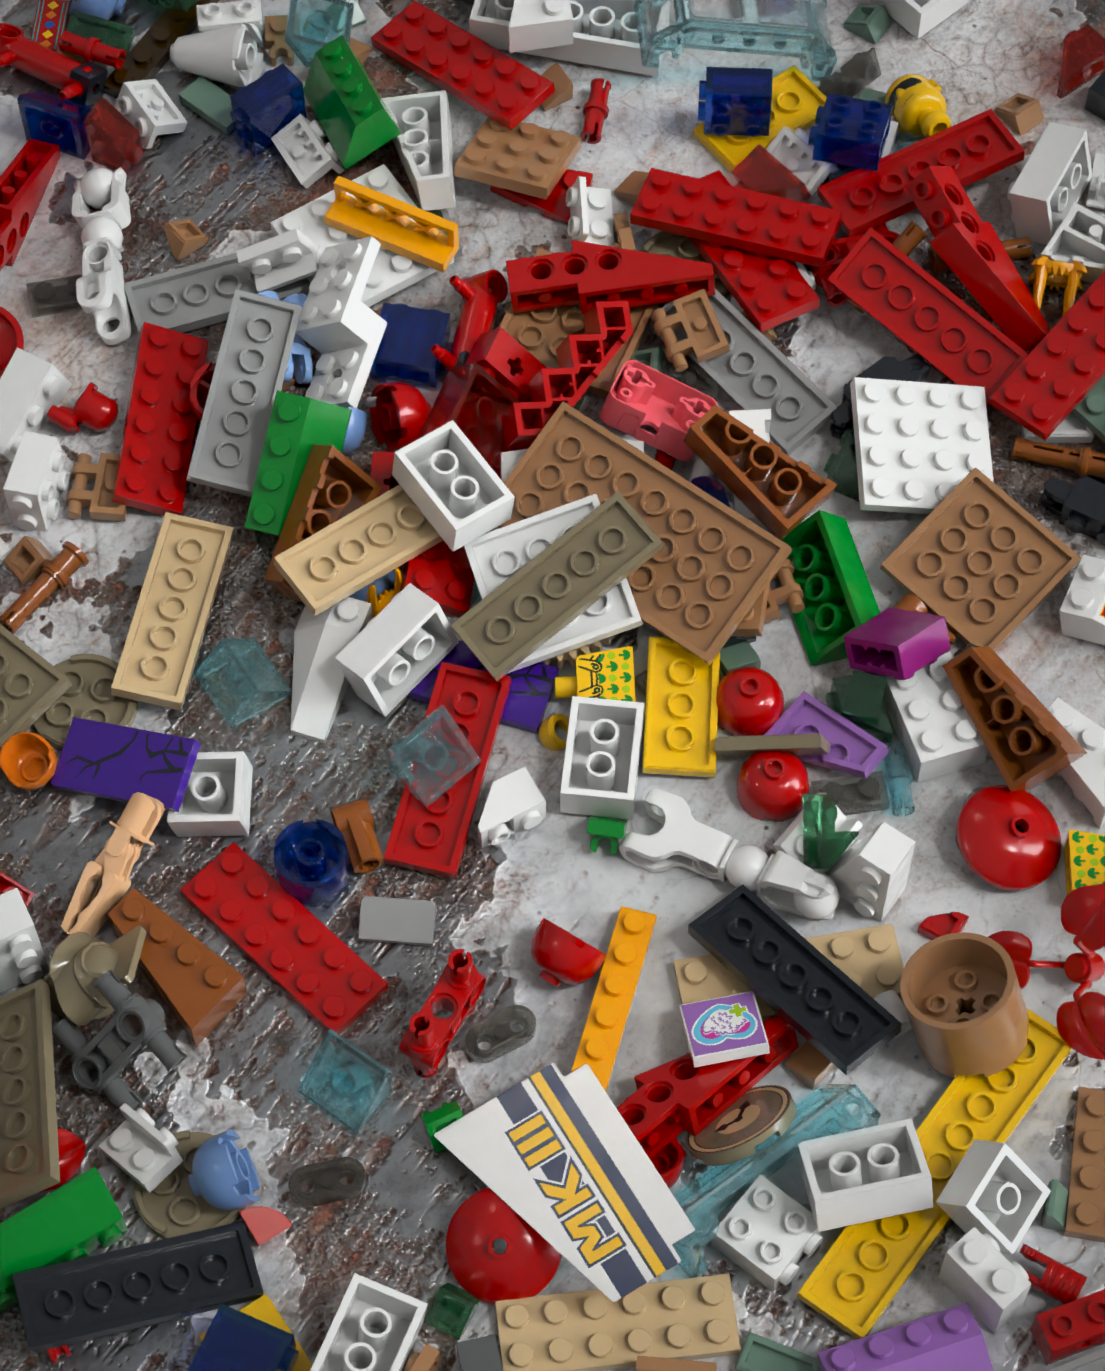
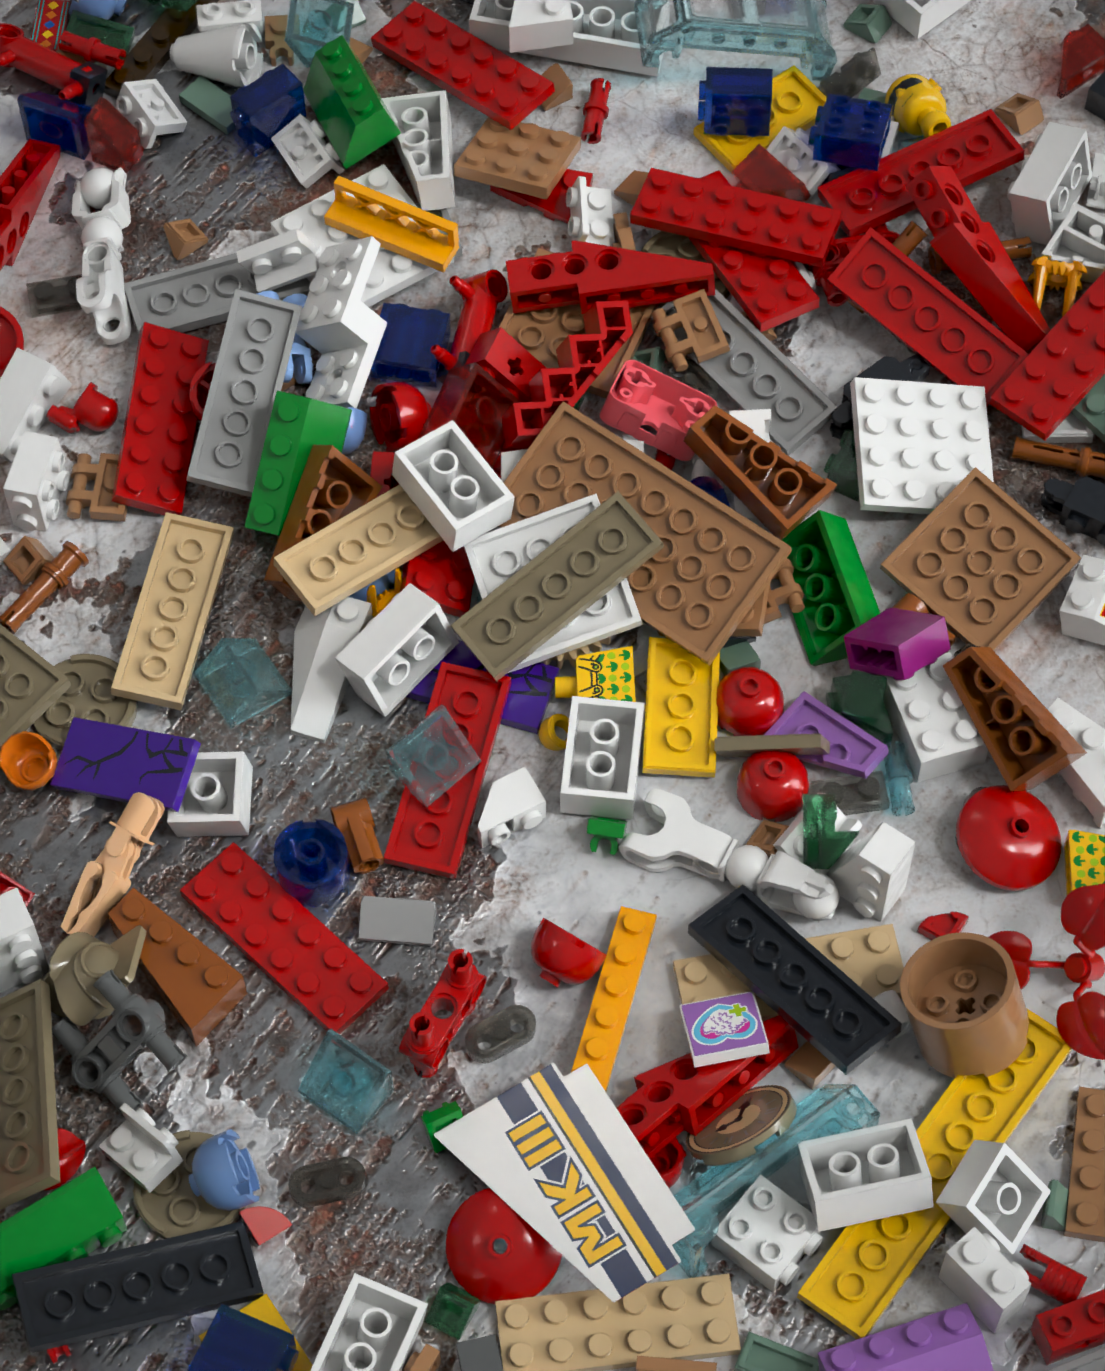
(766, 836): none -> medium nougat slope

